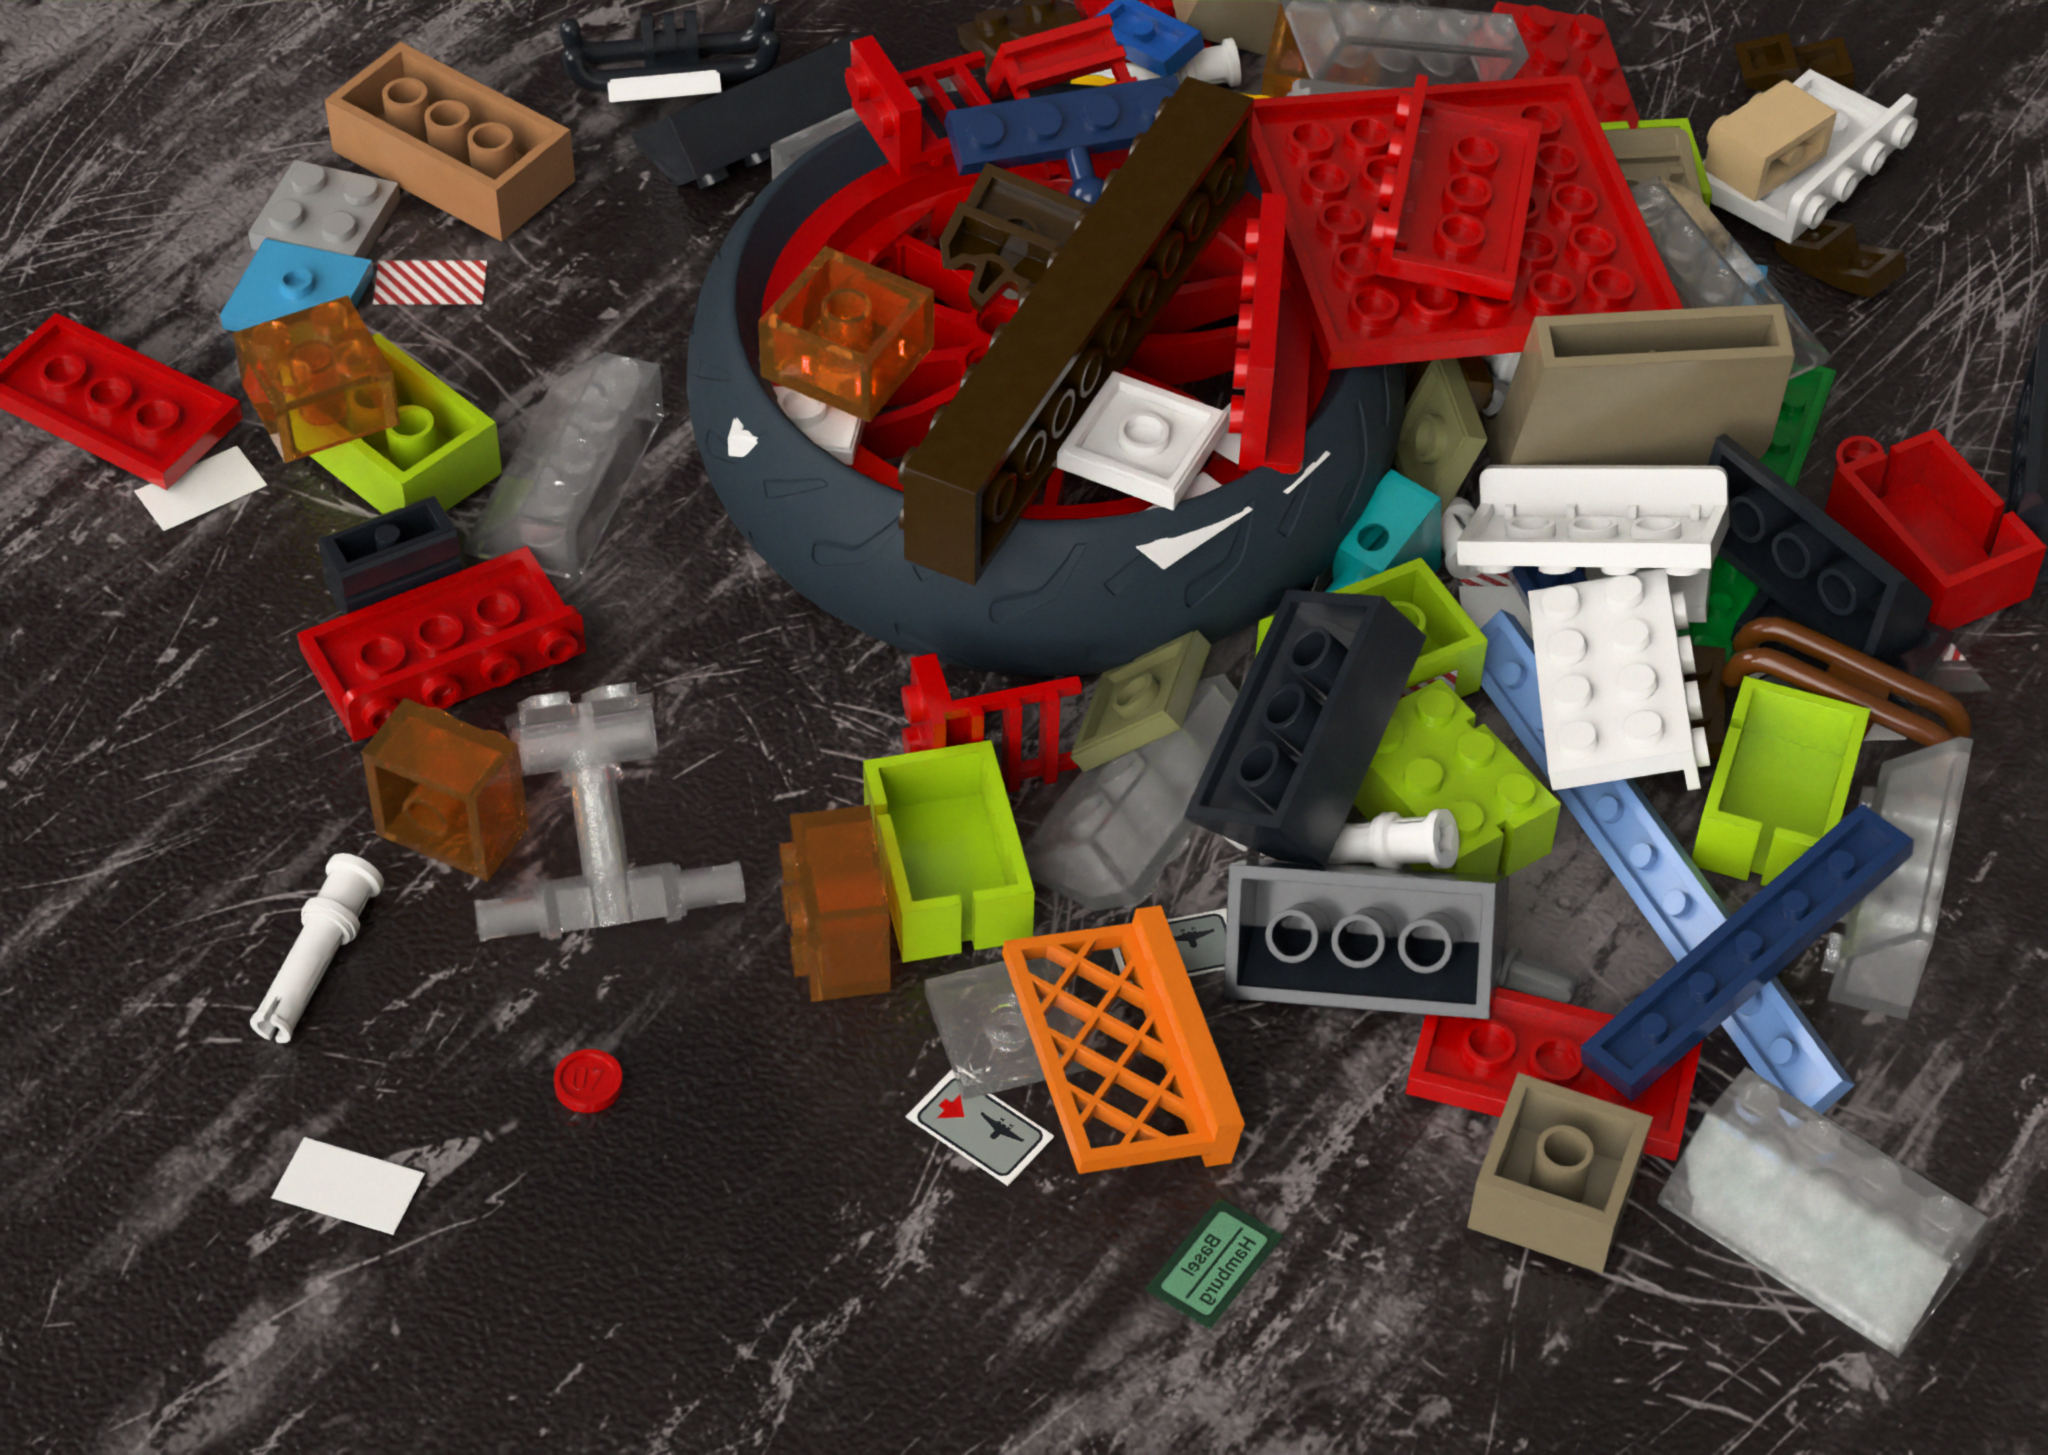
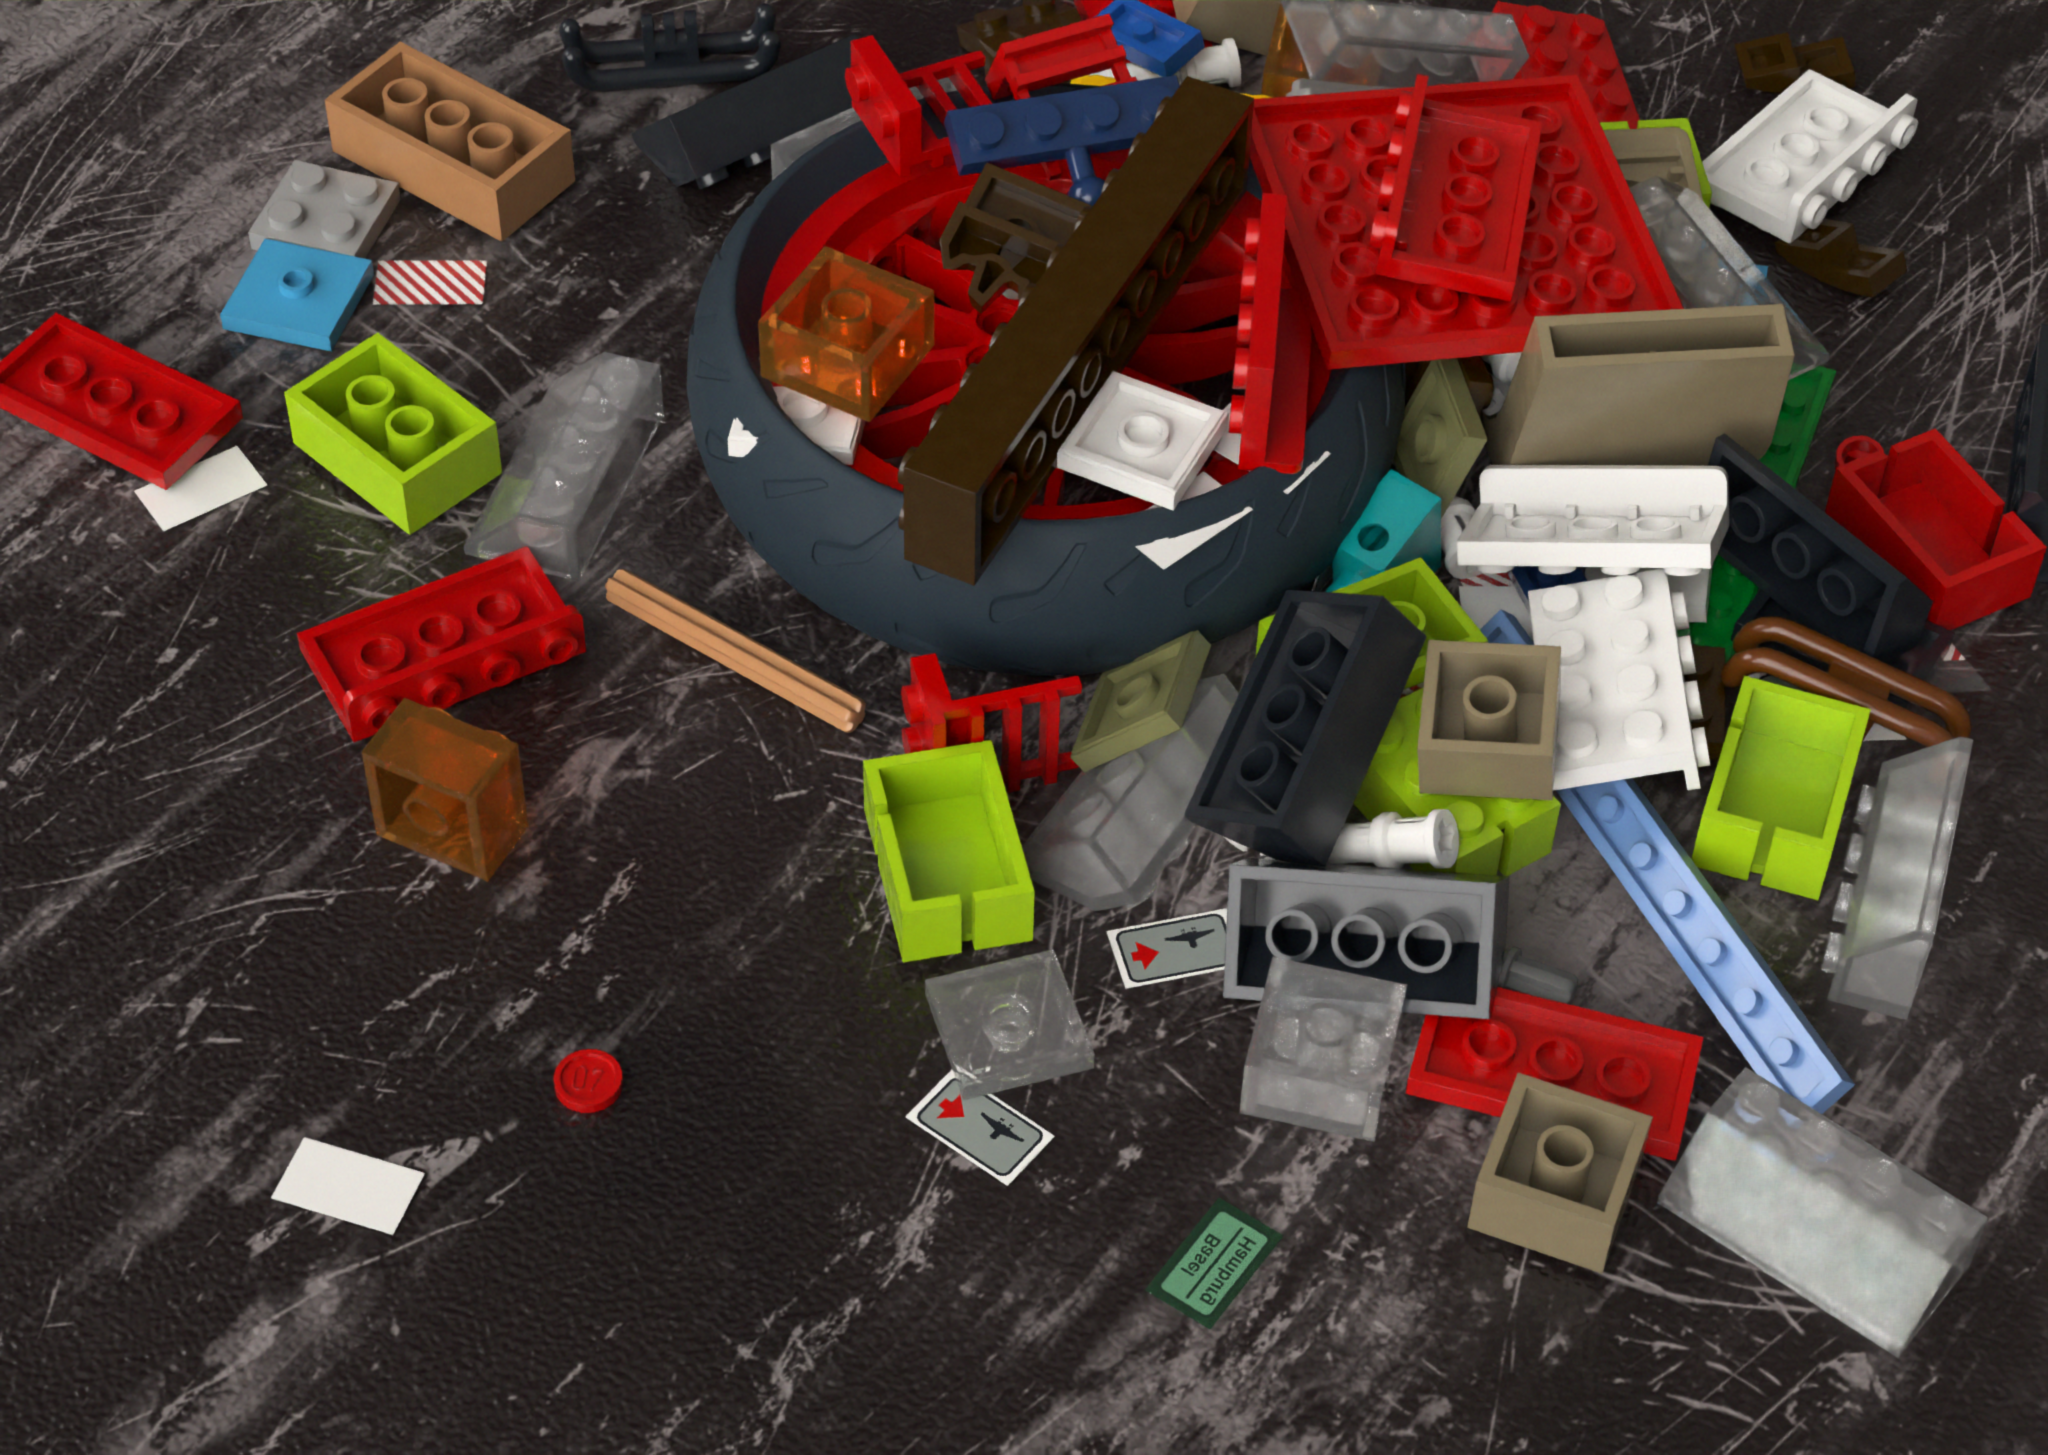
(316, 378): clear orange brick -> none
(327, 924): white pin -> none
(389, 554): black brick -> none
(587, 747): clear plate -> none
(664, 86): white tile -> none
(736, 650): none -> medium nougat axle
(836, 903): clear orange brick -> none
(1179, 1043): orange fence -> none
(1322, 1049): none -> clear brick
(1489, 719): none -> dark tan brick
(1746, 952): dark blue plate -> none
(1769, 140): tan brick -> none

